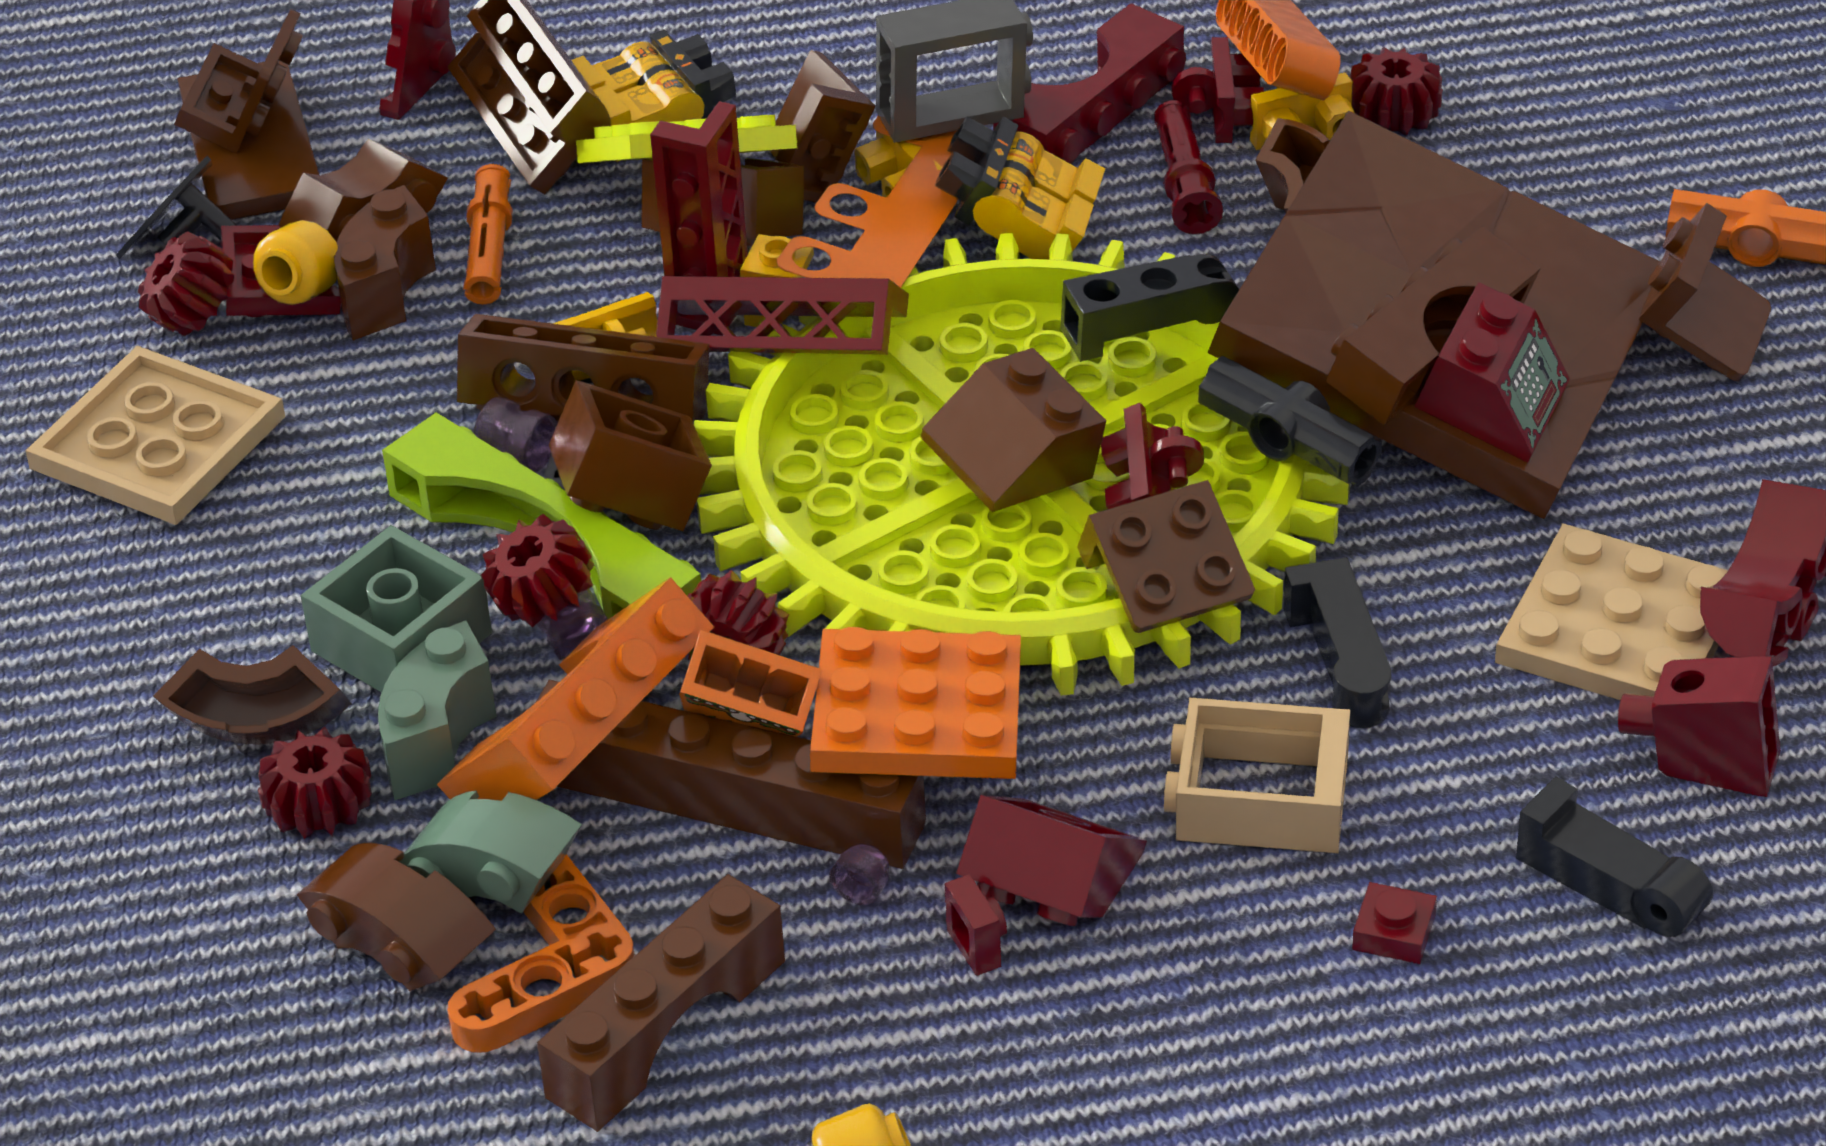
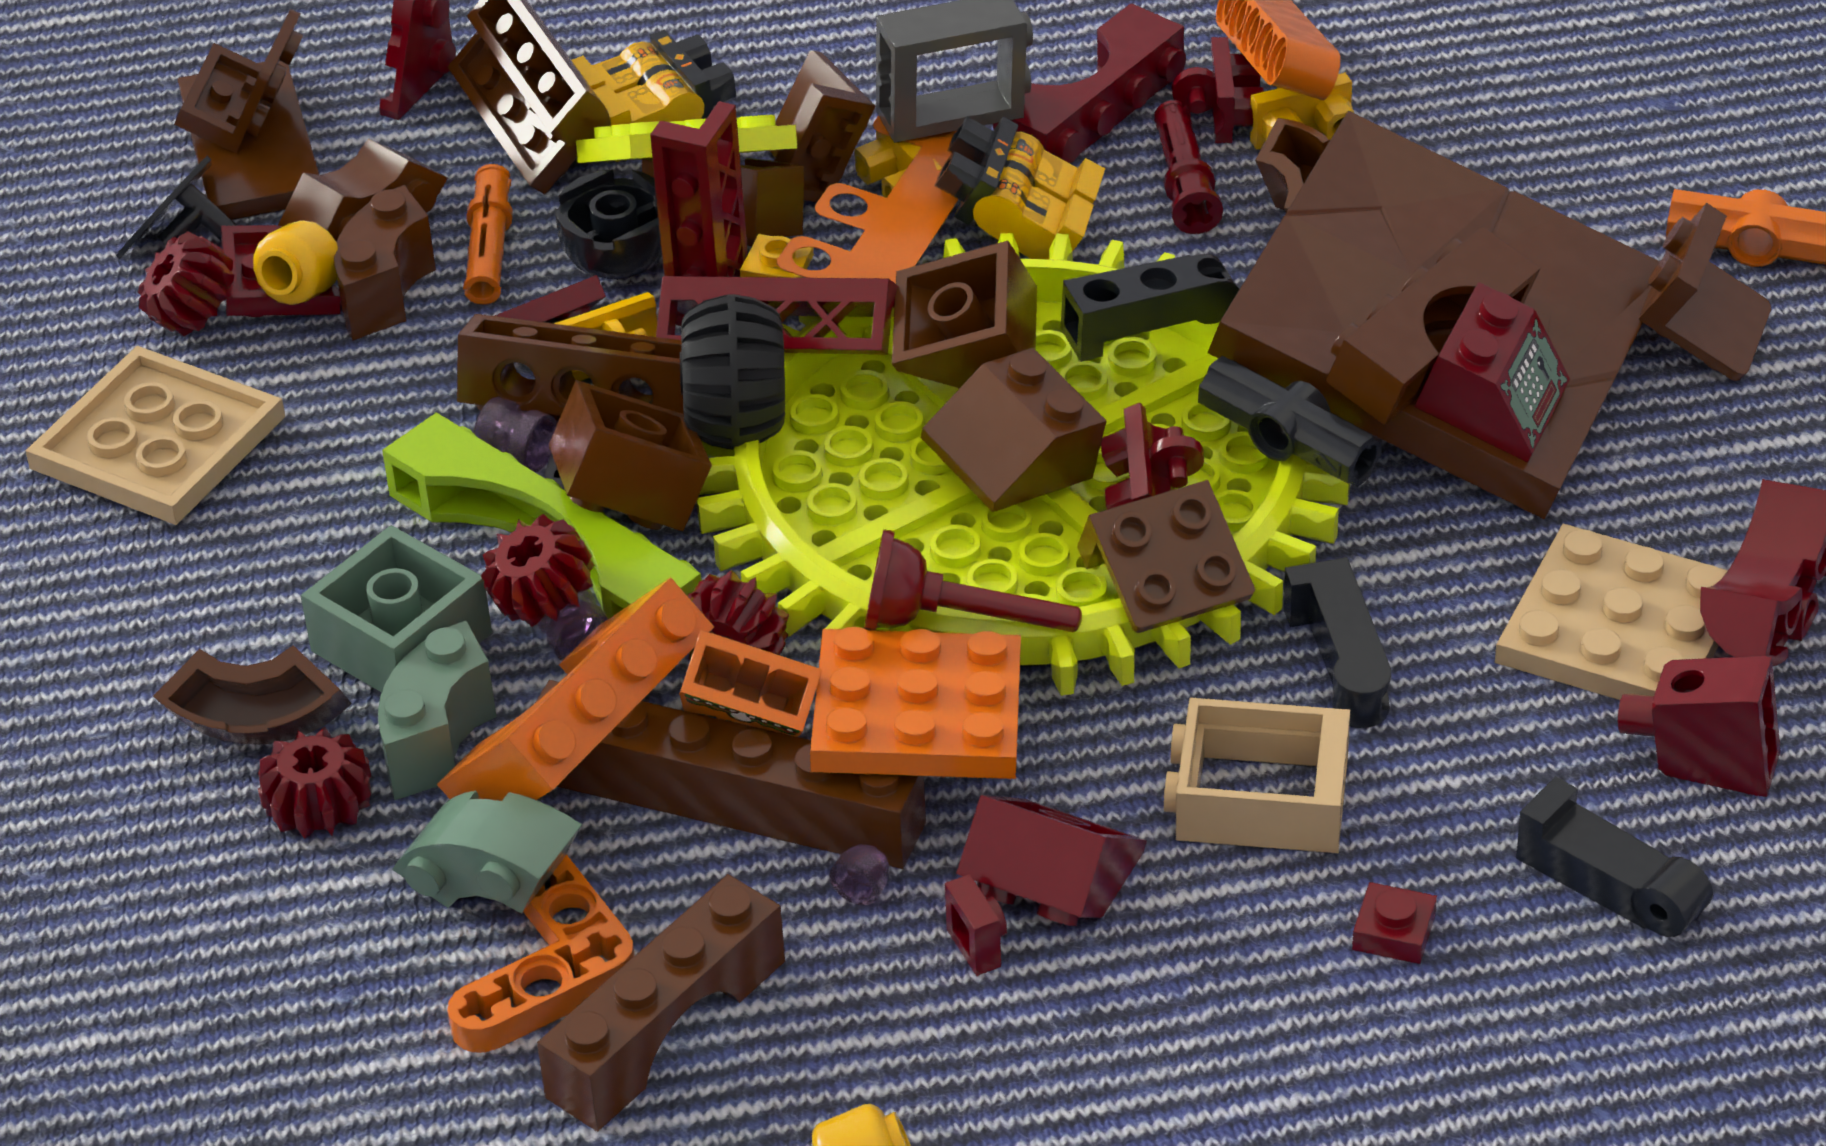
(394, 914): reddish brown brick -> none
(560, 304): none -> dark red plate
(610, 224): none -> black cylinder
(732, 371): none -> black wheel
(905, 586): none -> dark red piece
(963, 313): none -> reddish brown slope
(1396, 90): dark red gear -> none

